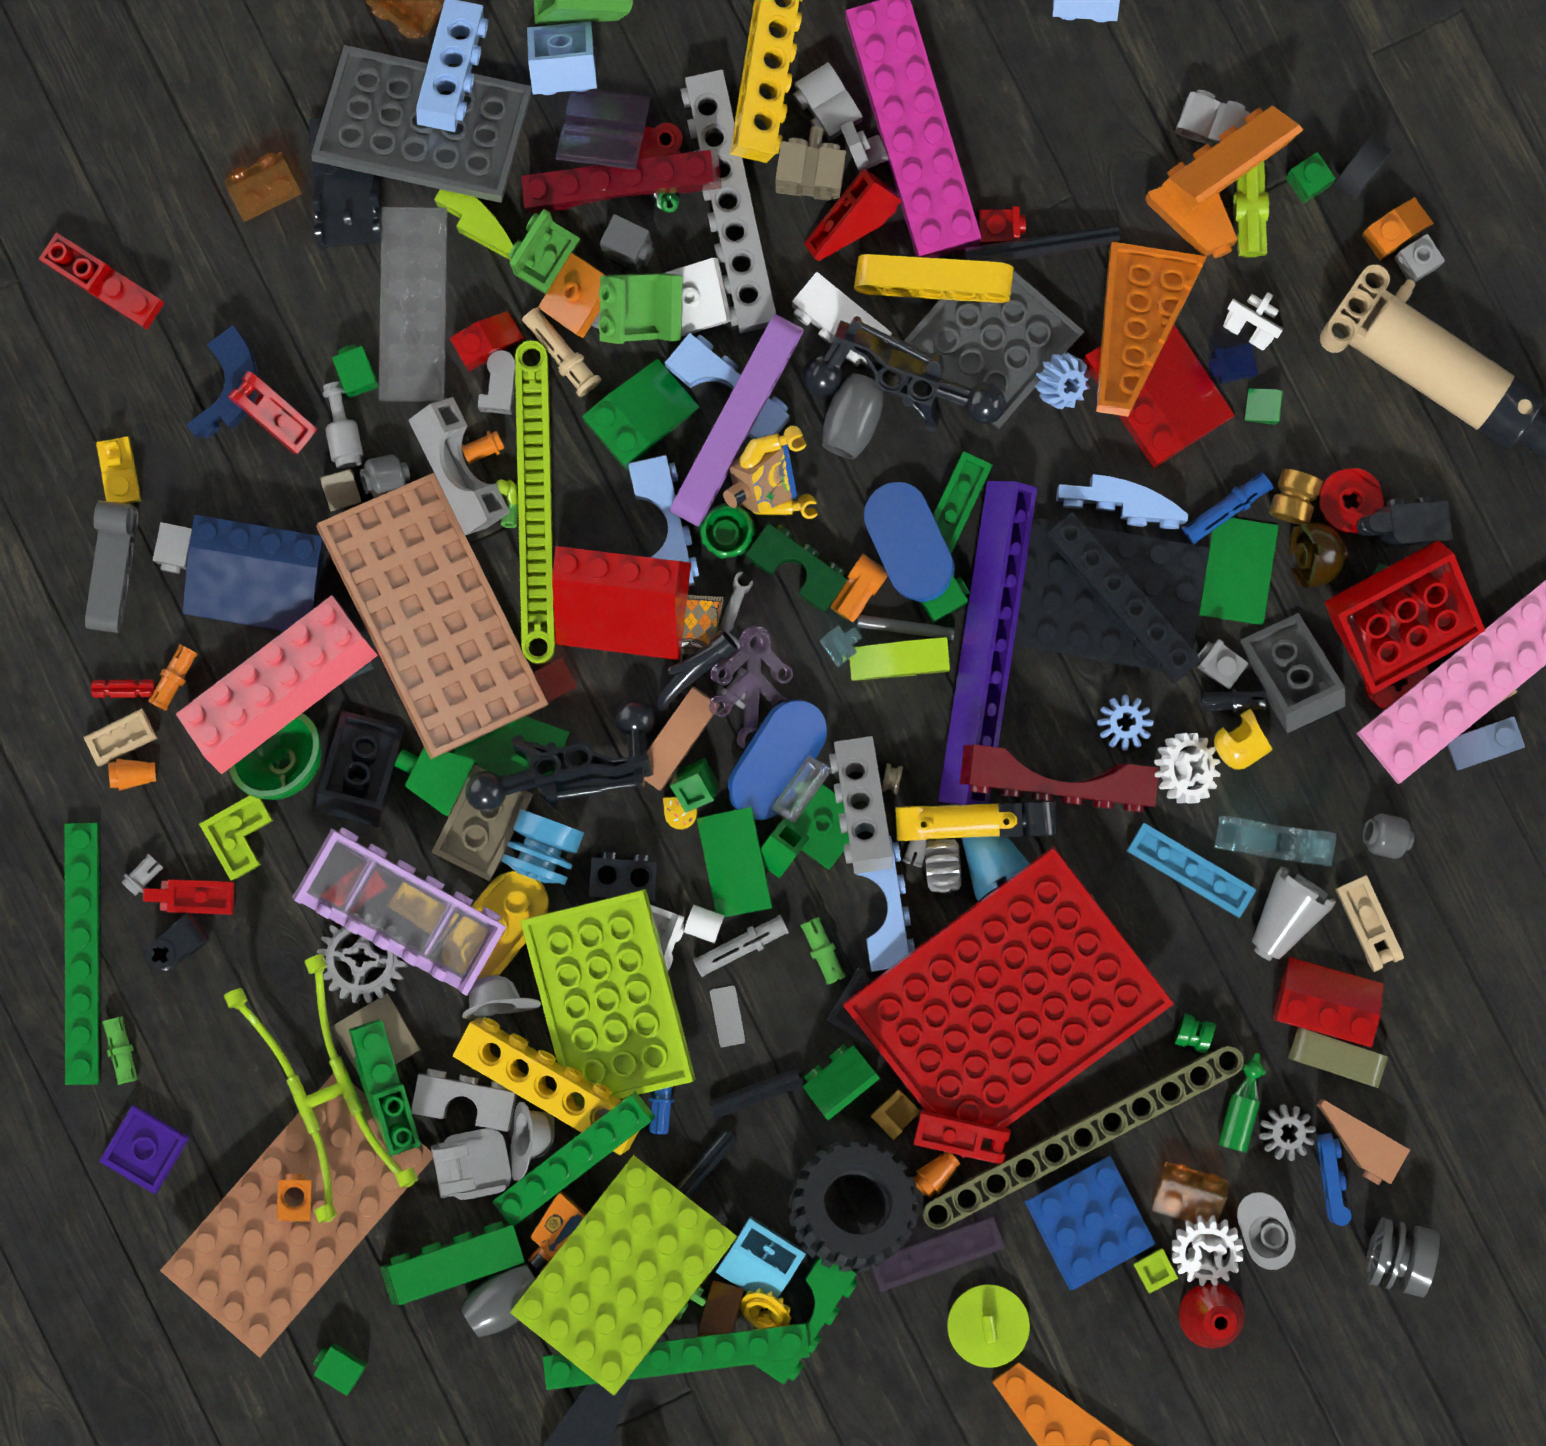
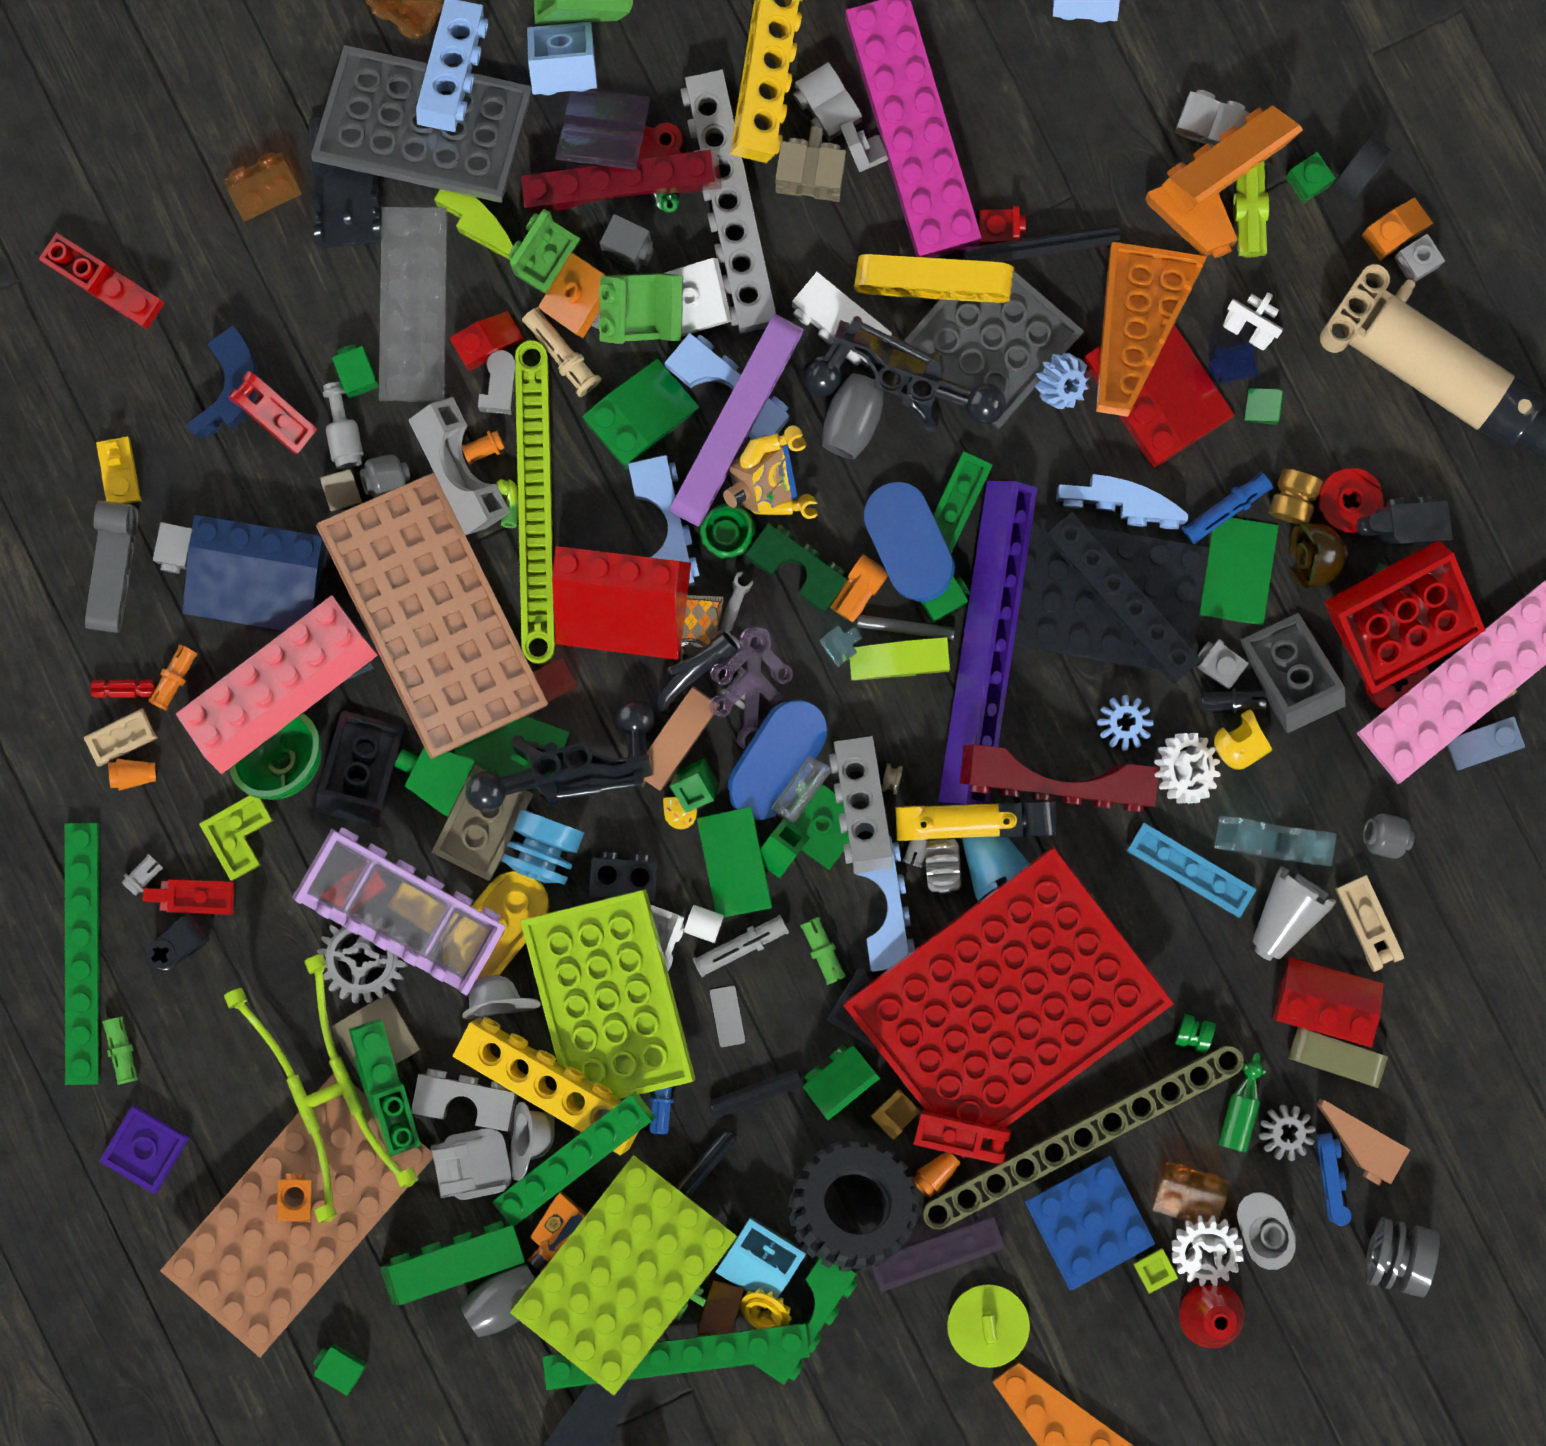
(856, 213): red slope -> none

